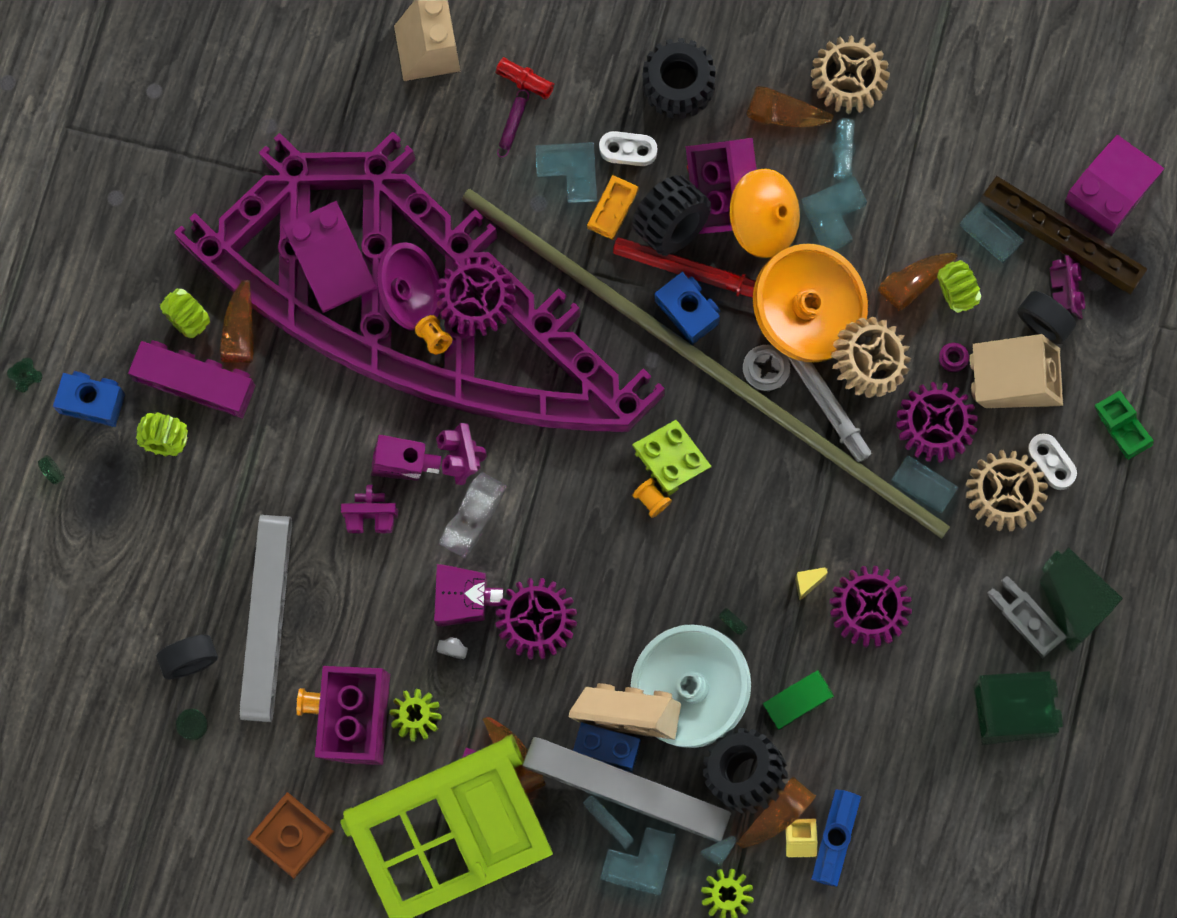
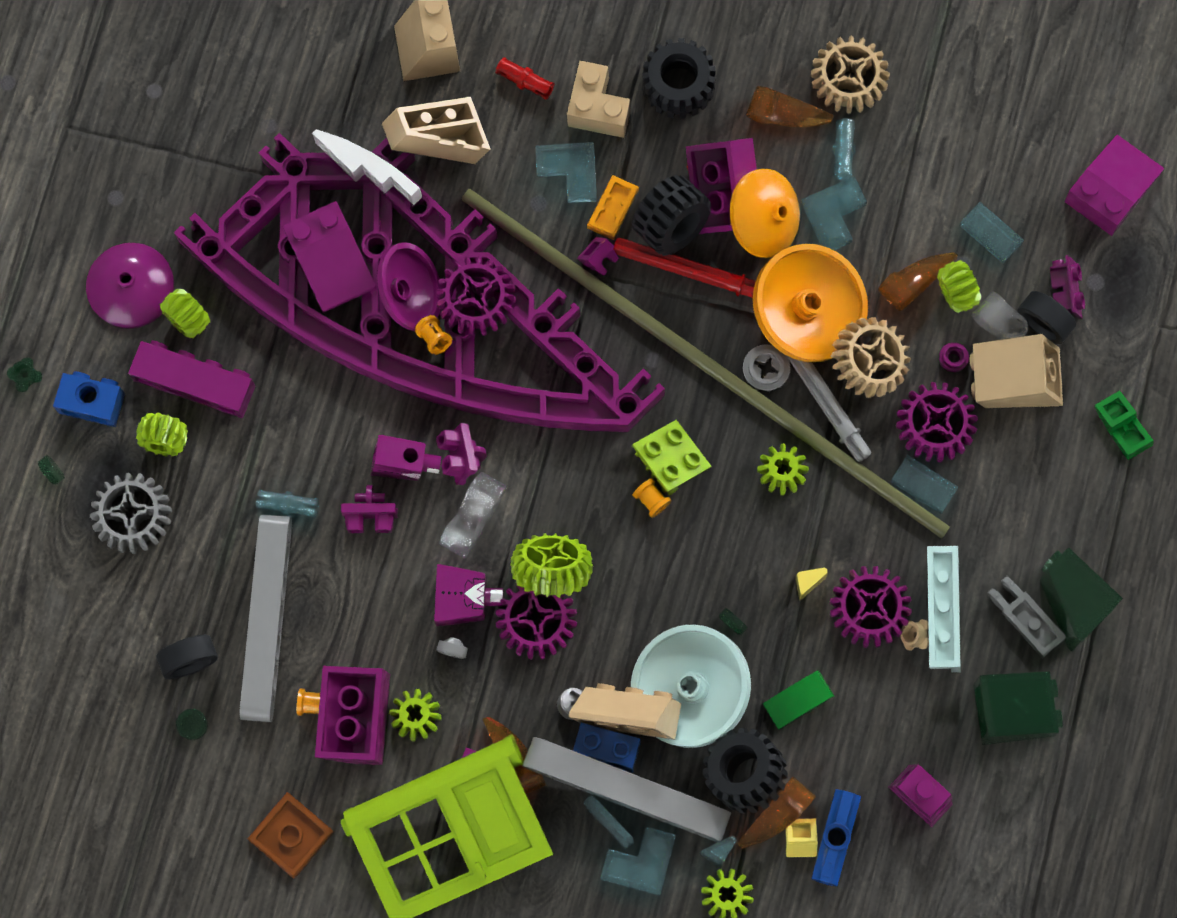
(127, 489): none -> light grey gear
(133, 302): none -> magenta dish
(237, 331): clear orange piece -> none
(287, 503): none -> clear light blue pin
(359, 161): none -> white slope
(438, 130): none -> tan wedge
(512, 122): magenta piece -> none
(551, 565): none -> lime gear
(567, 700): none -> light grey tile
(592, 108): none -> tan brick
(596, 252): none -> magenta tile
(628, 146): white plate -> none
(691, 324): blue brick -> none
(794, 471): none -> lime gear
(915, 635): none -> tan plate
(922, 793): none -> magenta torso
(943, 608): none -> light aqua fence
(997, 317): none -> clear piece
(997, 480): tan gear -> none
(1054, 461): white plate -> none
(1063, 235): dark brown plate -> none

